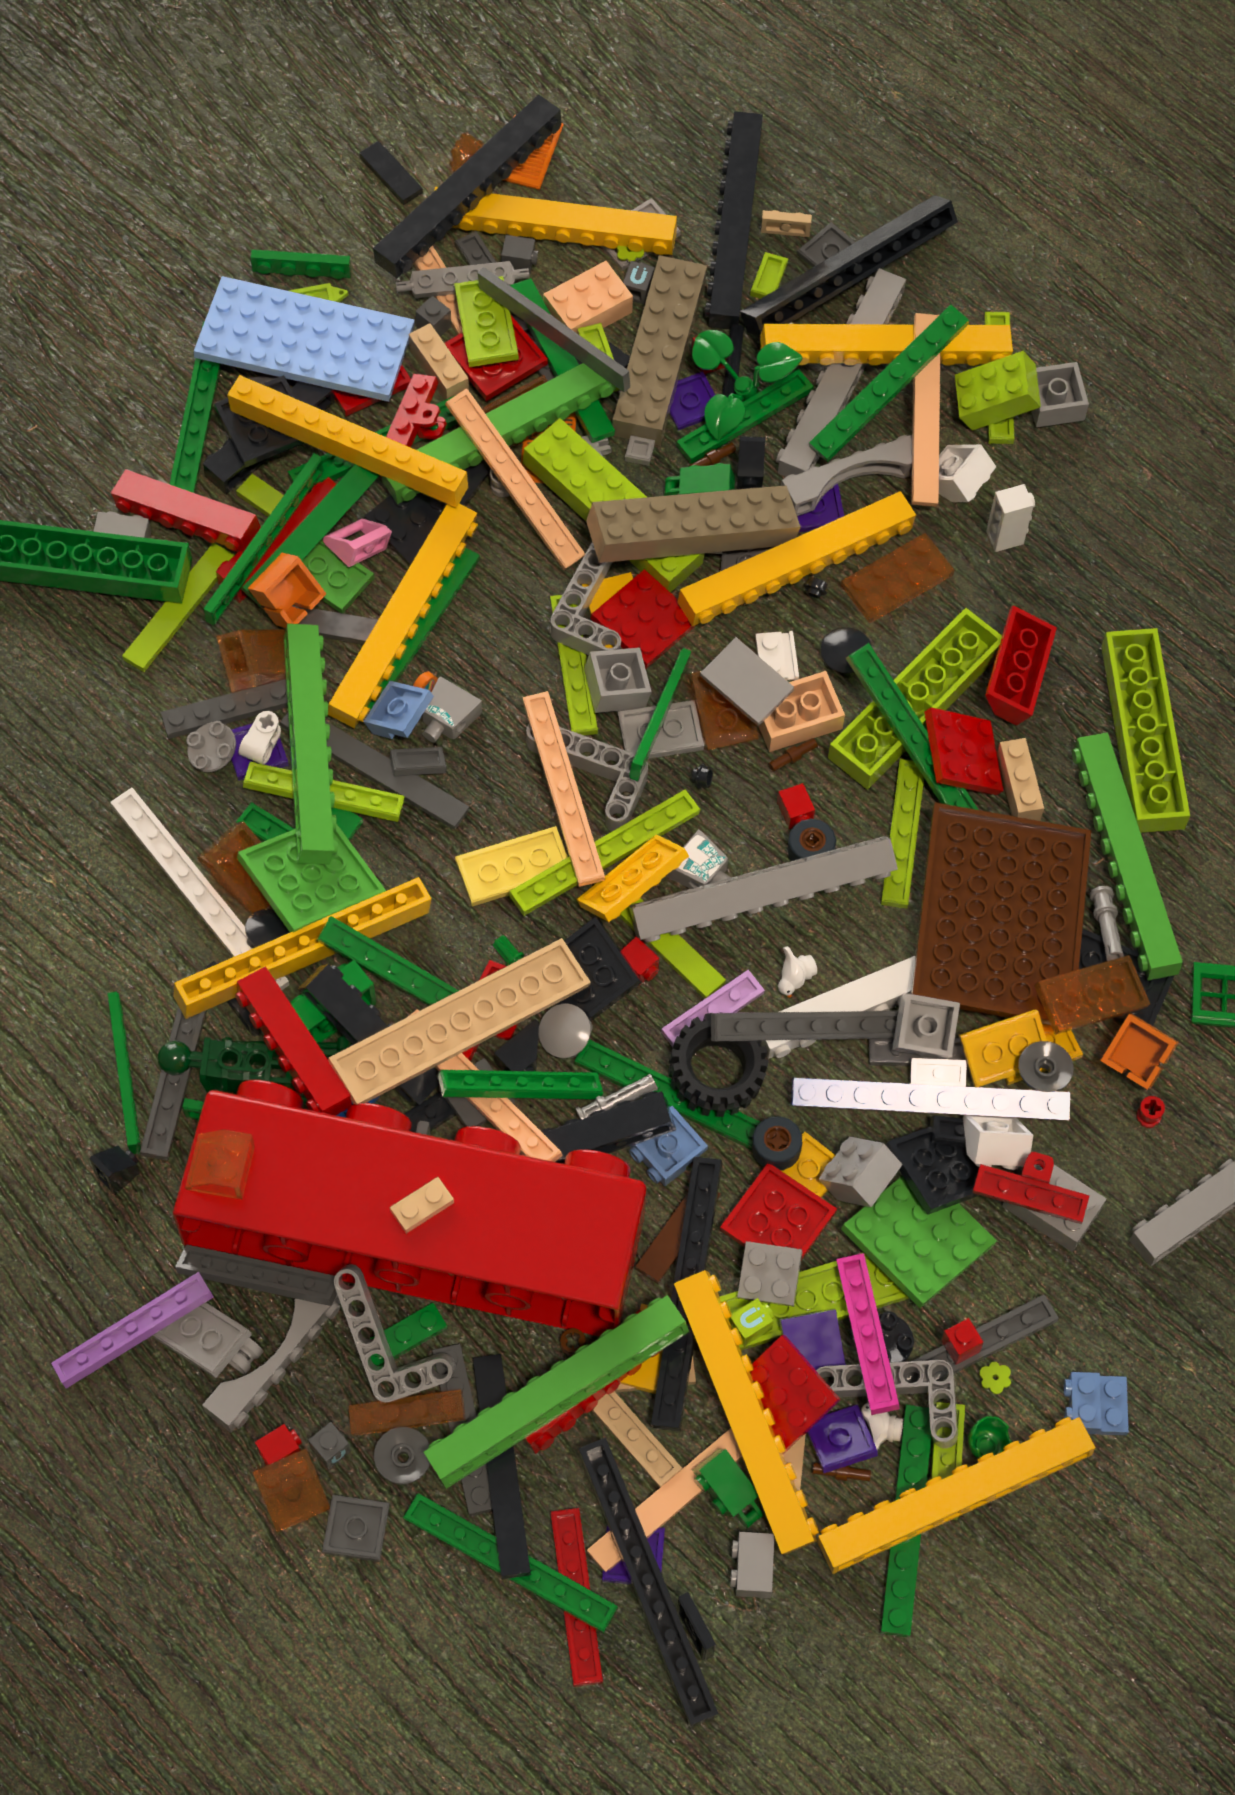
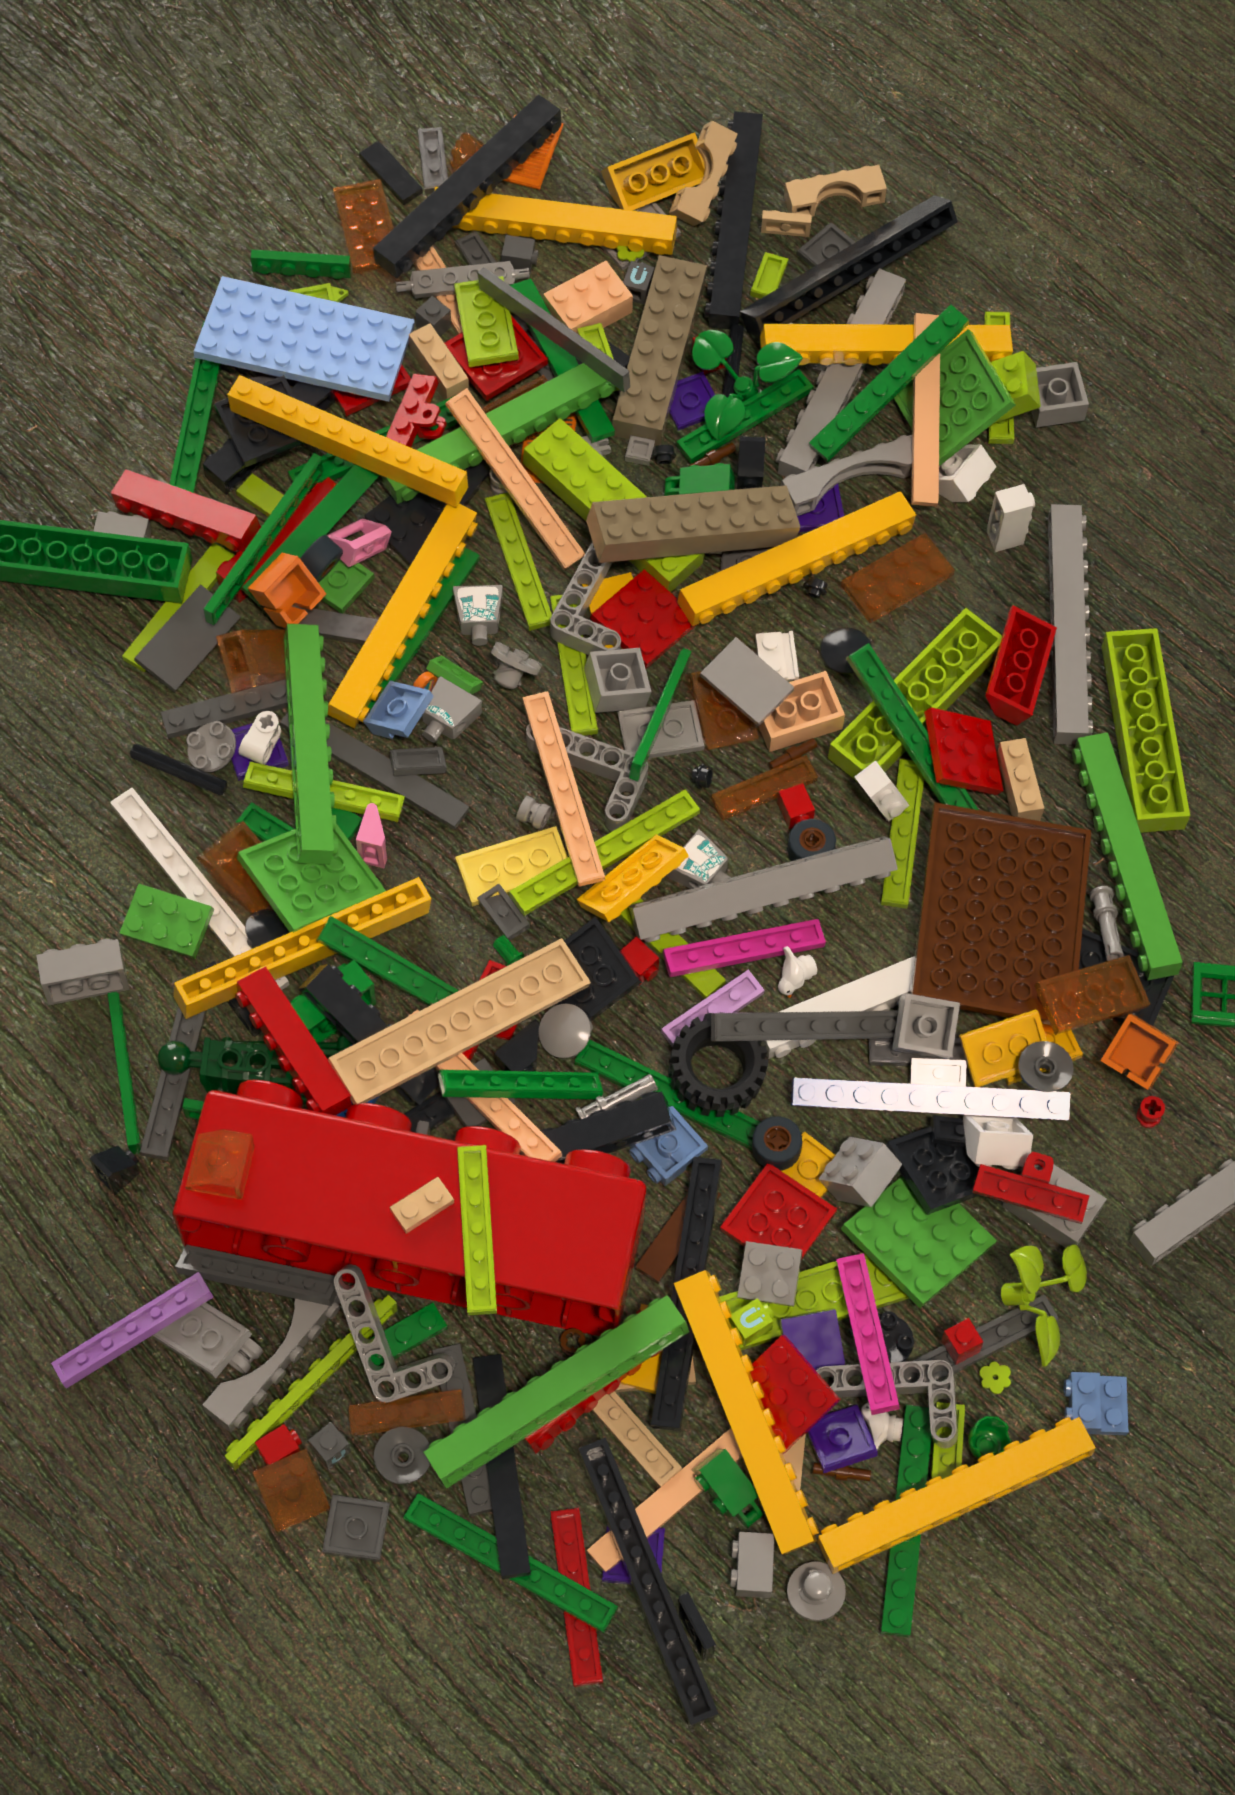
(82, 971): none -> light grey brick
(167, 921): none -> bright green plate
(178, 769): none -> black axle
(184, 641): none -> dark grey tile
(302, 1389): none -> lime plate
(321, 557): none -> black wheel
(363, 221): none -> clear orange plate
(371, 838): none -> bright pink tile
(432, 158): none -> flat silver tile
(453, 673): none -> bright green plate
(477, 1230): none -> lime tile
(478, 610): none -> torso
(503, 912): none -> dark grey plate
(513, 665): none -> light grey plate
(519, 561): none -> lime tile
(533, 813): none -> light grey wheel
(655, 173): none -> yellow slope
(664, 454): none -> black plate
(715, 146): none -> tan arch
(743, 948): none -> dark pink plate
(763, 787): none -> clear orange plate
(815, 1591): none -> light grey plate
(862, 185): none -> tan arch
(882, 791): none -> white brick
(969, 395): none -> bright green plate
(1030, 1268): none -> lime plant
(1069, 616): none -> light grey brick

